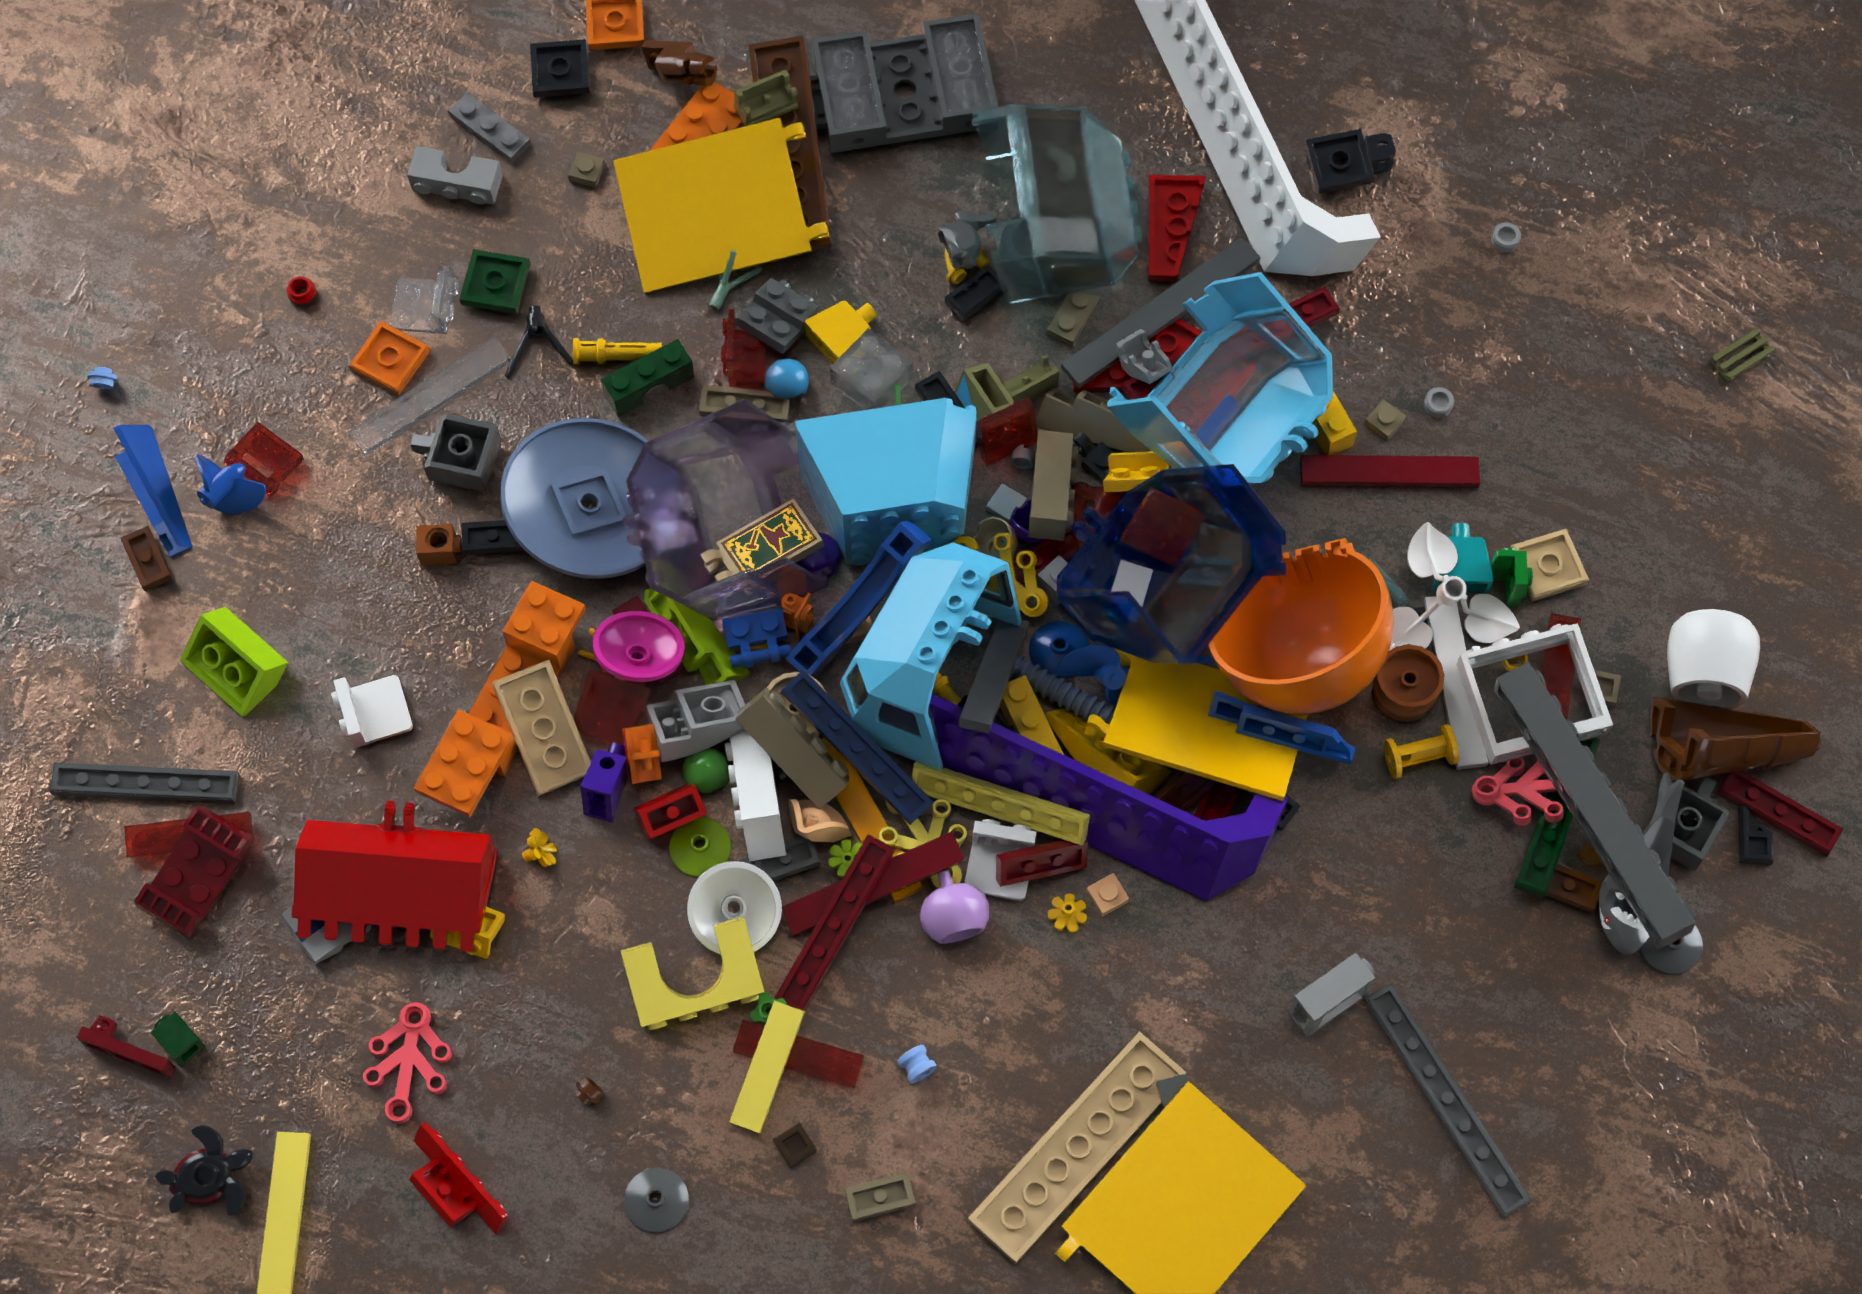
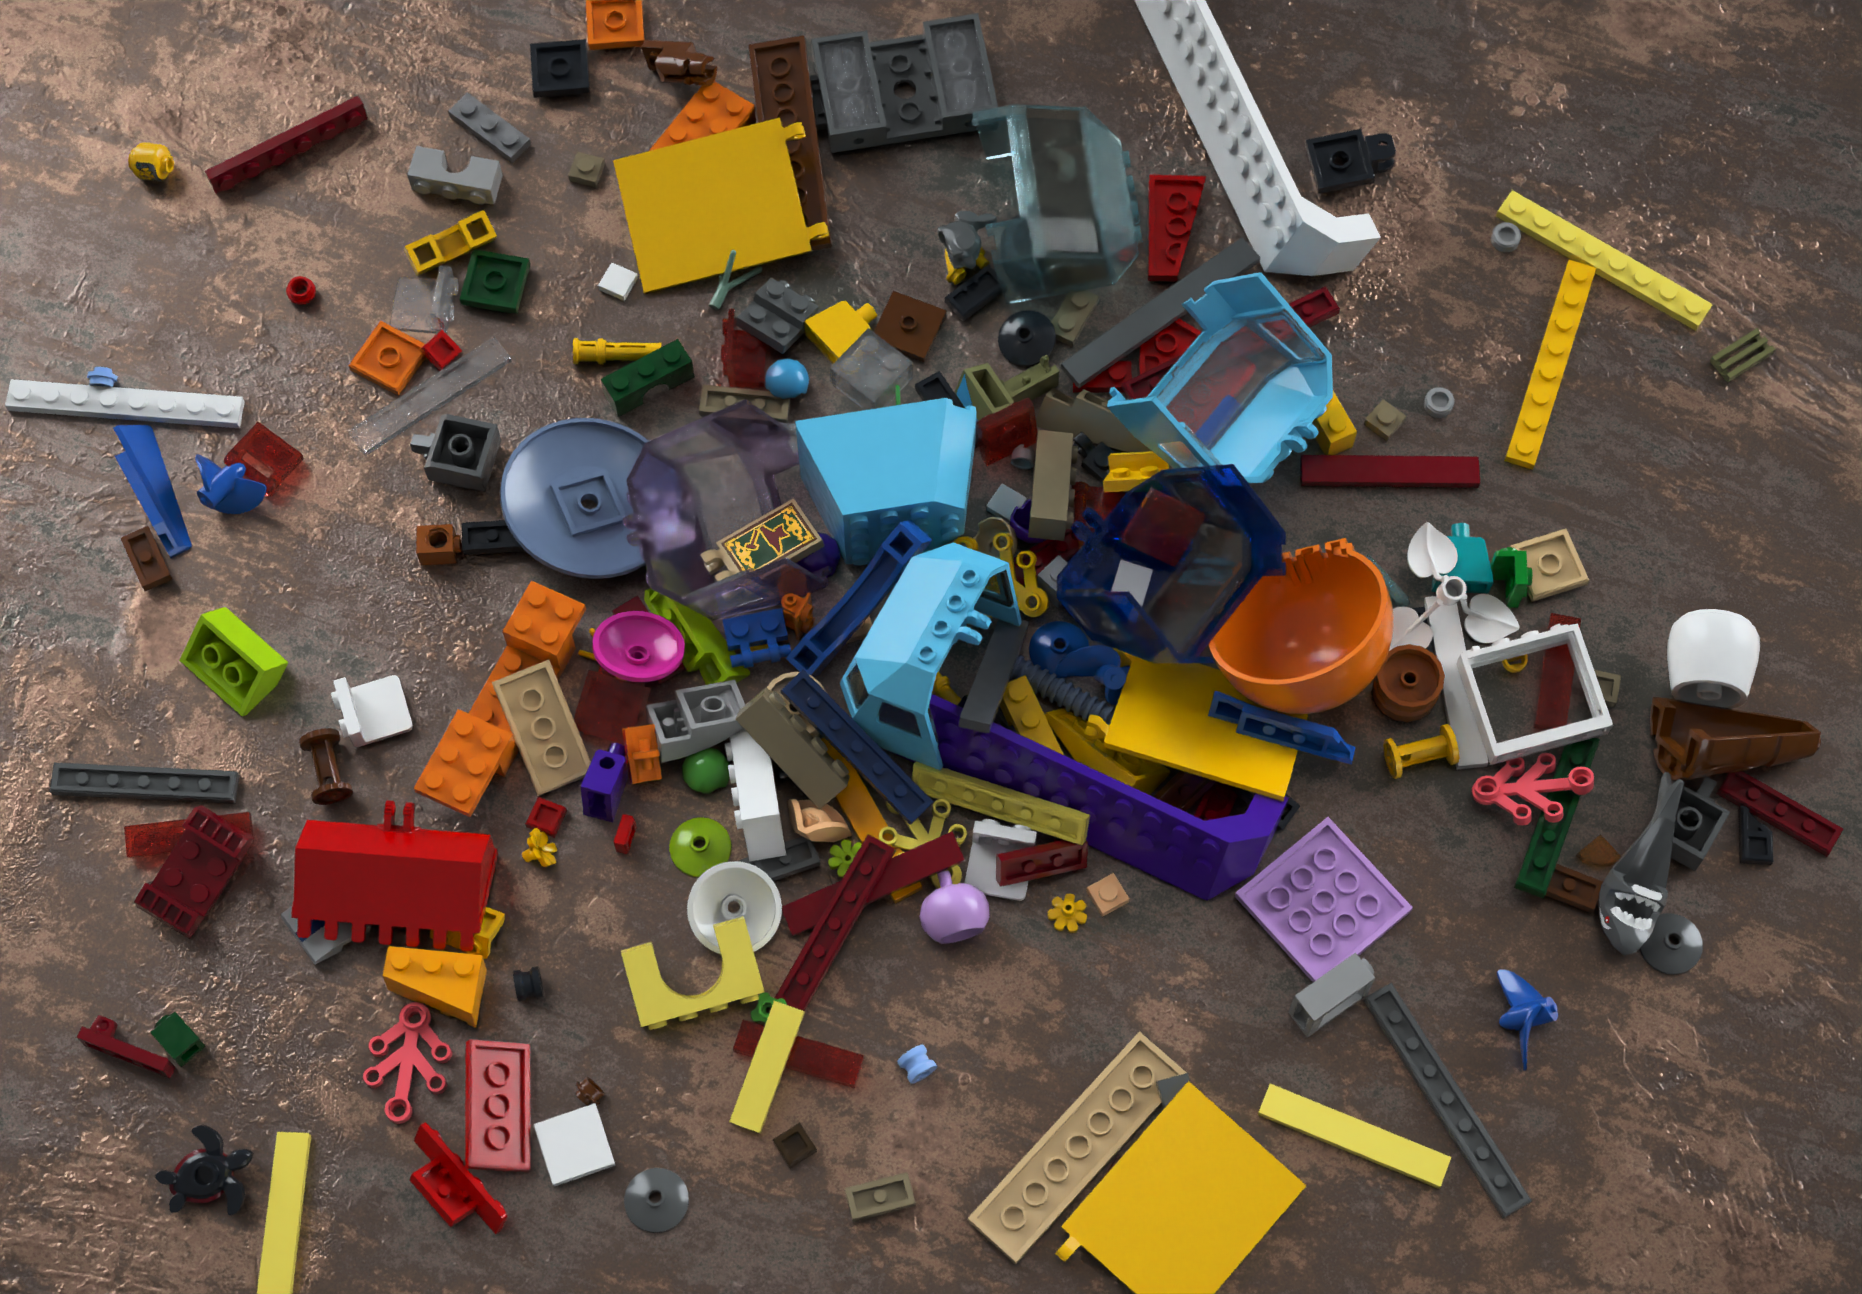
(125, 403): none -> white plate
(151, 161): none -> yellow head
(287, 144): none -> dark red plate
(321, 745): none -> reddish brown hose
(438, 979): none -> light orange wedge
(441, 350): none -> red tile
(451, 243): none -> yellow arch
(497, 1106): none -> tile
(528, 983): none -> black wheel
(536, 327): black plant -> none
(546, 816): none -> red tile
(574, 1145): none -> white tile
(618, 281): none -> white tile
(625, 834): none -> red tile
(670, 810): red brick -> none
(765, 99): olive hinge -> none
(910, 325): none -> reddish brown plate
(1028, 350): none -> black dish
(1141, 358): light grey hand -> none
(1323, 900): none -> lavender plate
(1354, 1136): none -> light yellow tile
(1526, 1010): none -> blue piece
(1550, 364): none -> yellow plate
(1594, 806): dark grey brick -> none
(1609, 262): none -> light yellow plate

